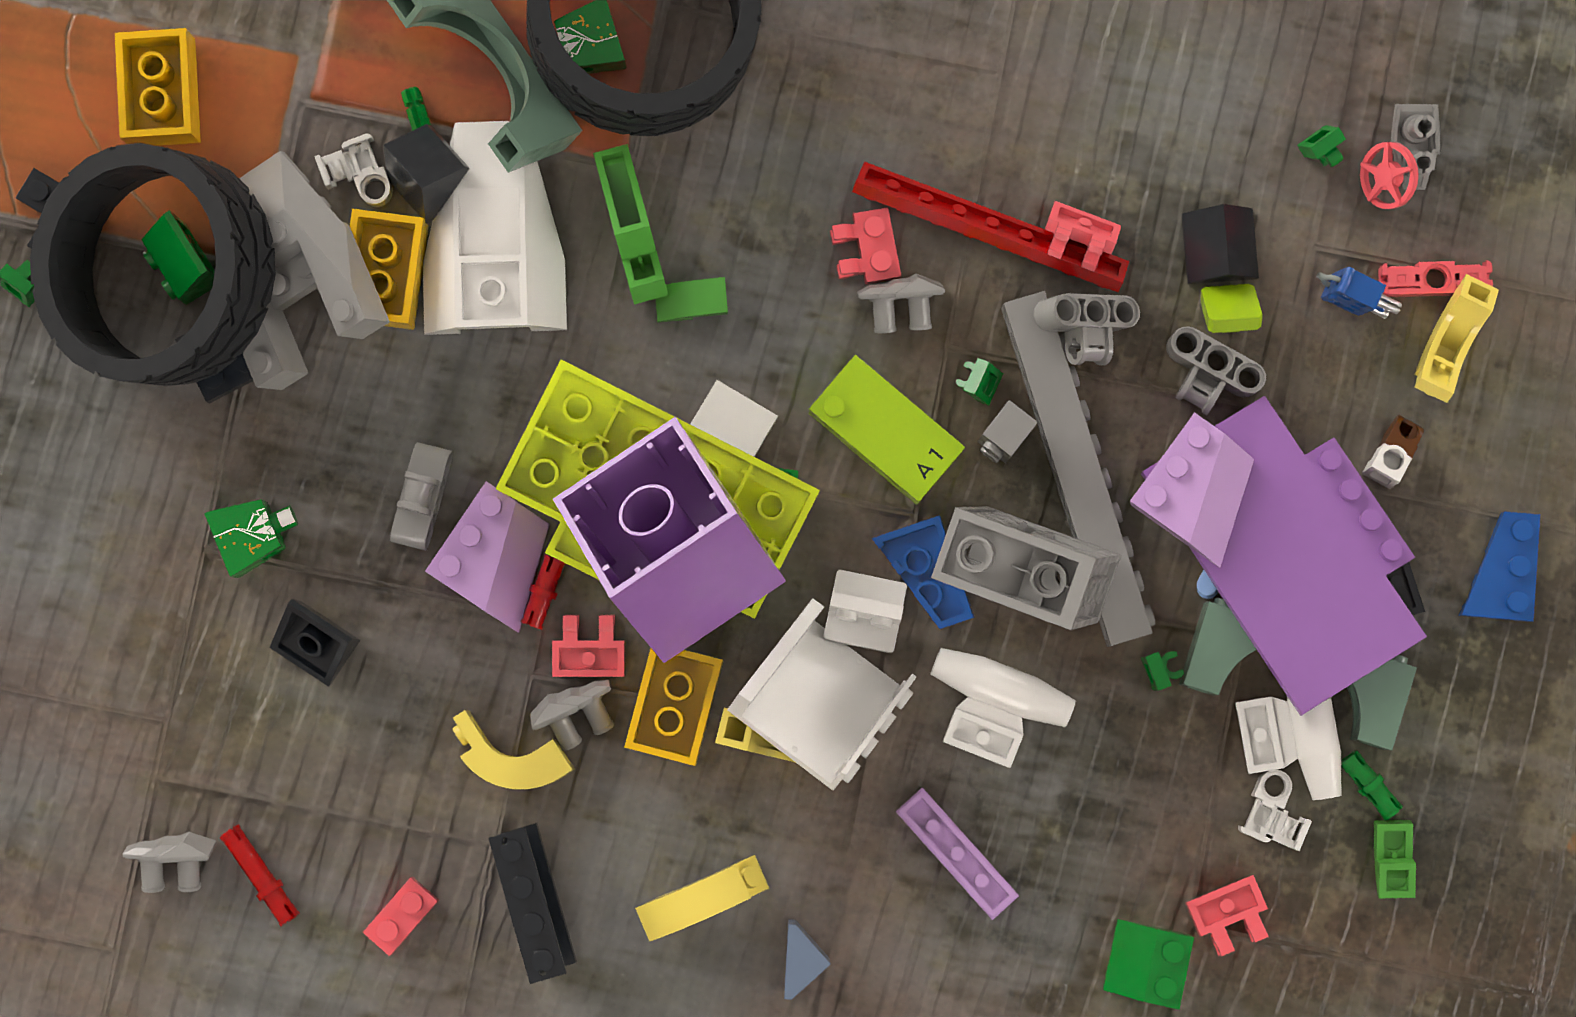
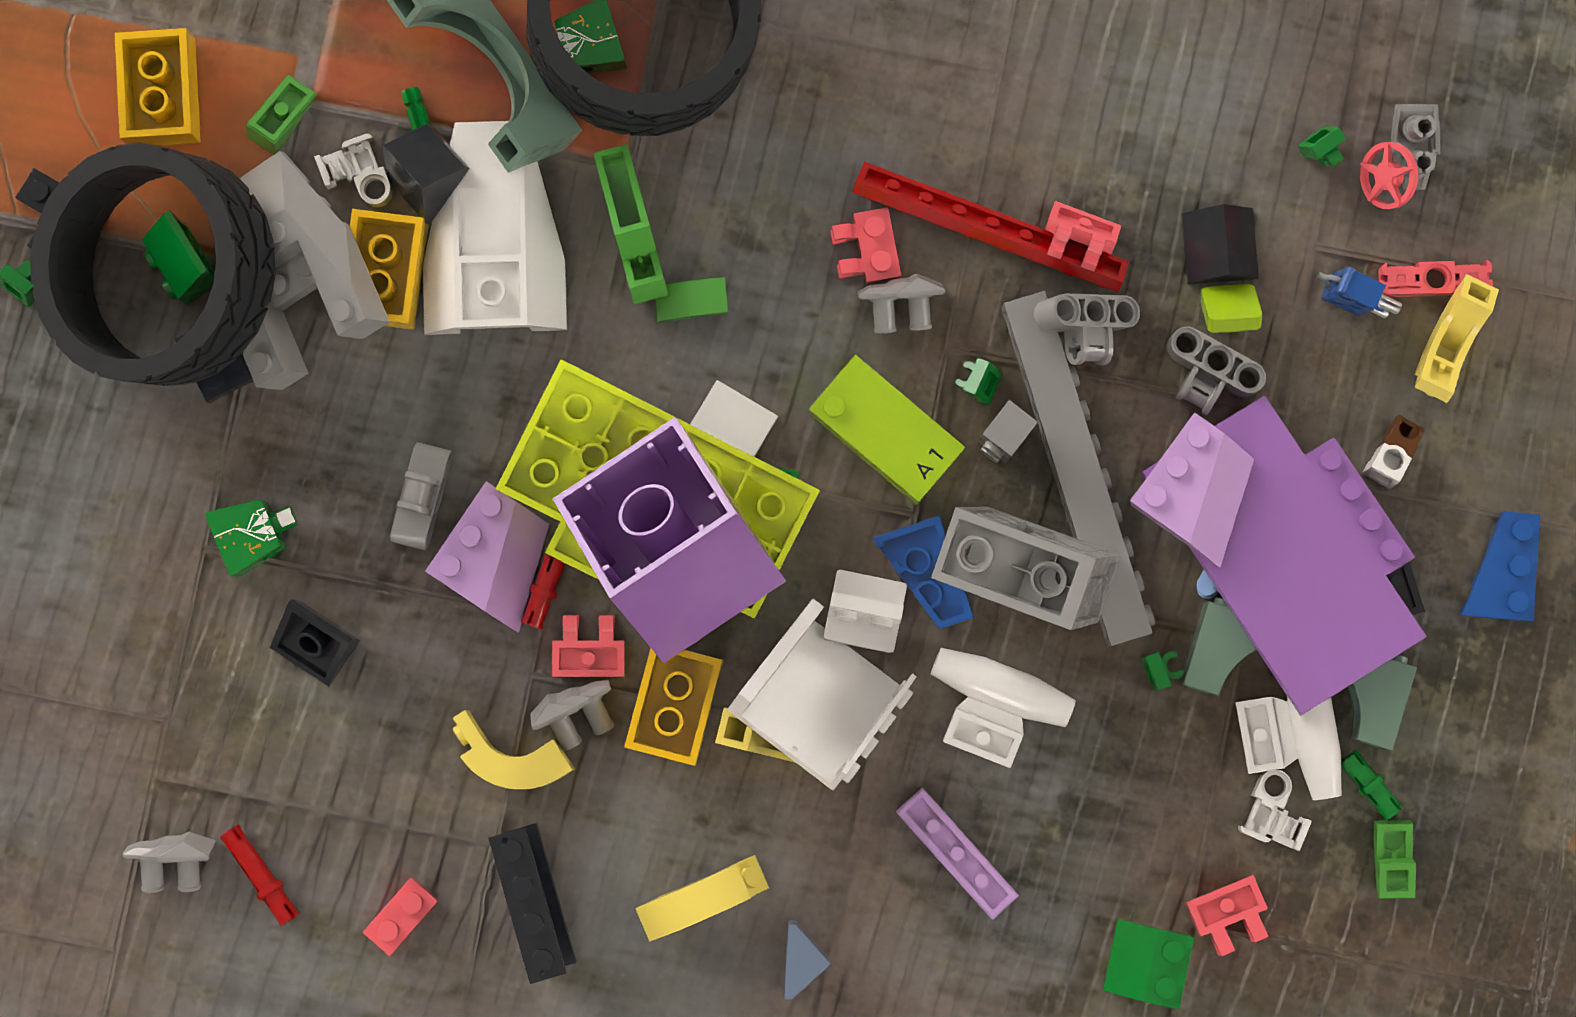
(280, 114): none -> bright green slope

